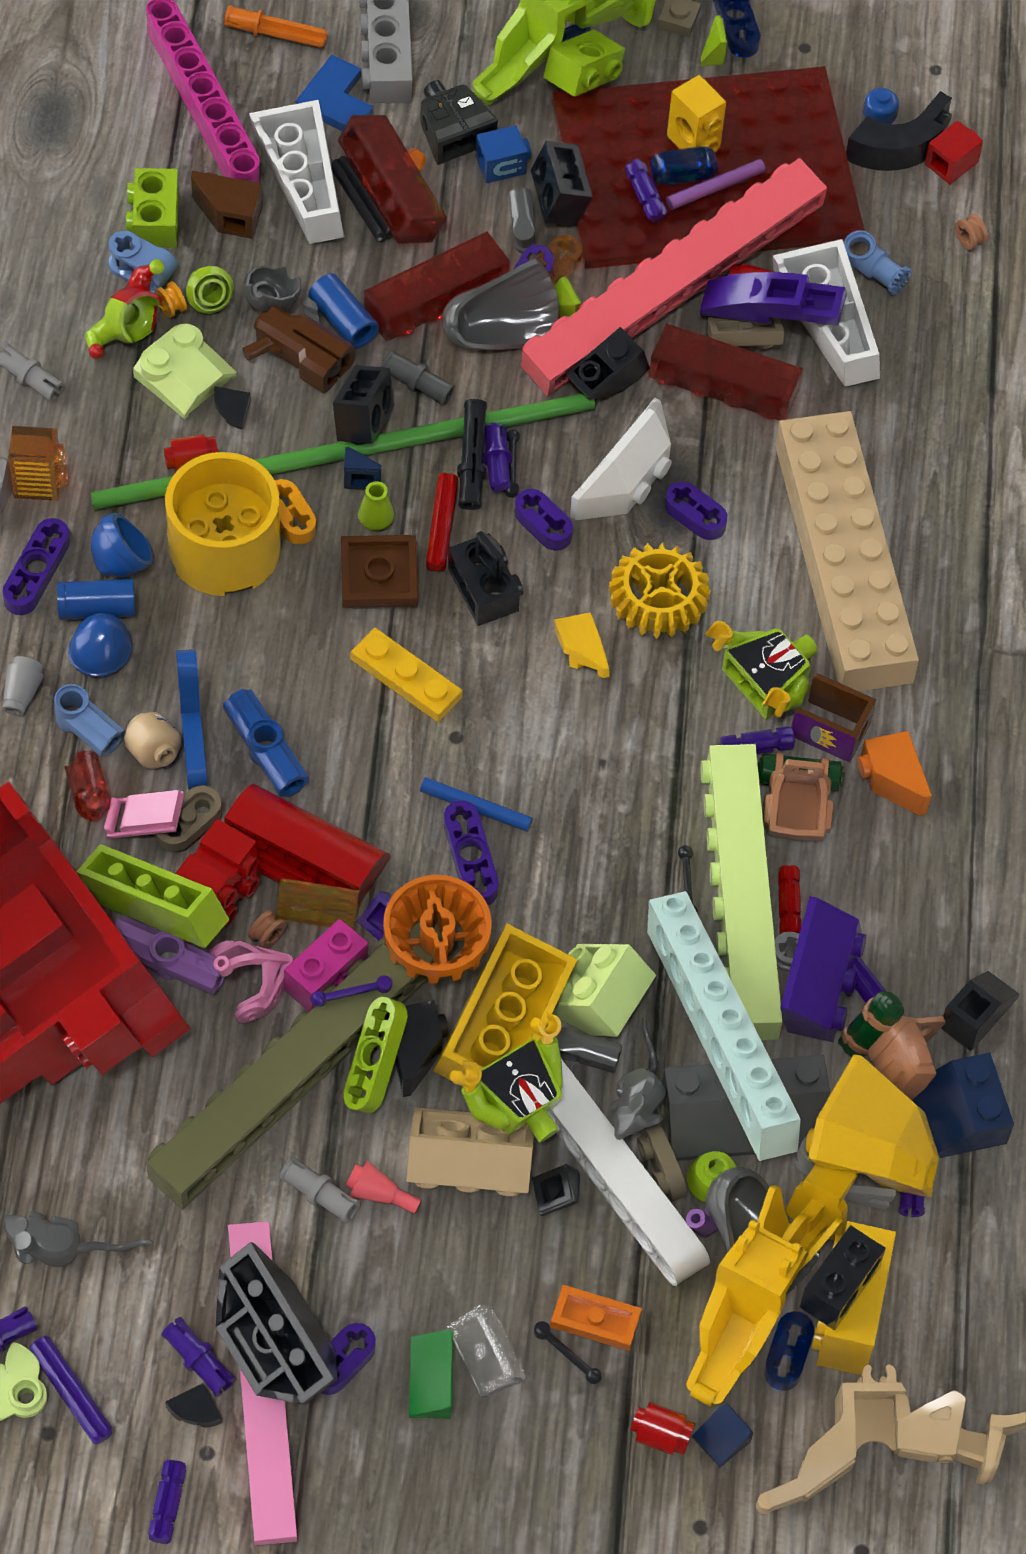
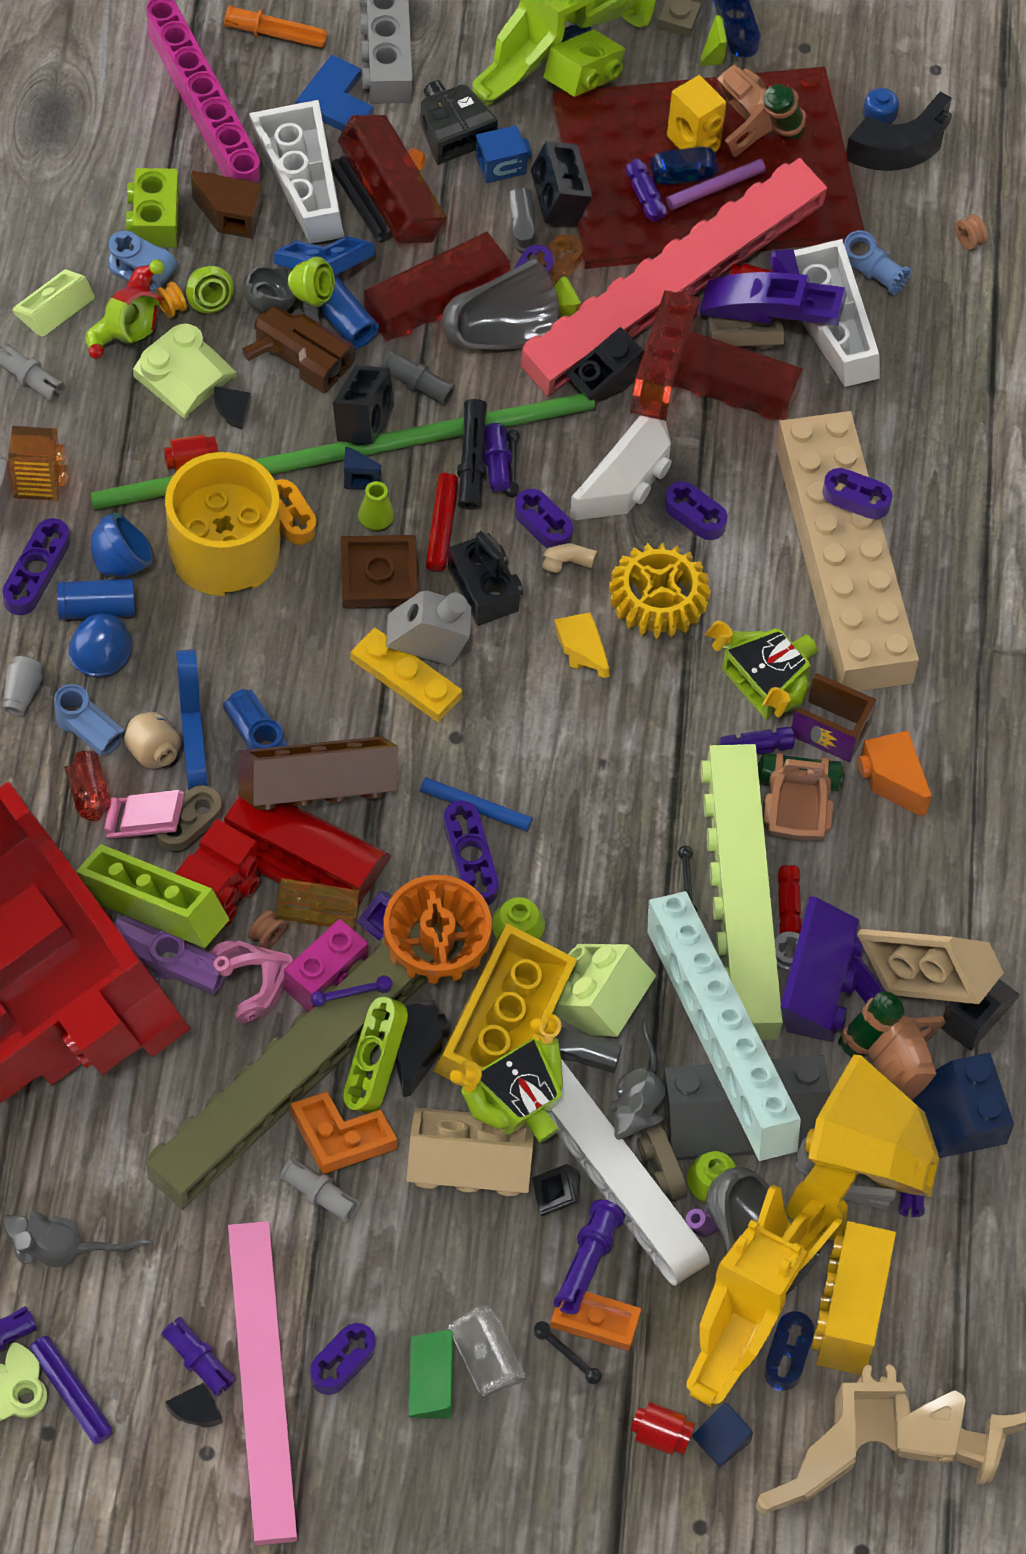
(54, 302): none -> yellowish green slope
(167, 1501): dark purple axle -> none
(272, 1329): black wedge -> none
(312, 281): none -> lime cone
(317, 772): none -> reddish brown brick
(339, 254): none -> blue tile
(340, 1142): none -> orange plate
(373, 1185): coral cone -> none
(430, 626): none -> light grey torso
(520, 914): none -> lime cone
(568, 553): none -> tan arm
(594, 1242): none -> dark purple pin
(664, 355): none -> clear red brick
(761, 108): none -> nougat piece
(783, 261): none -> dark purple slope
(842, 1277): black brick -> none
(857, 493): none -> dark purple beam
(932, 965): none -> tan slope
(954, 152): red brick -> none

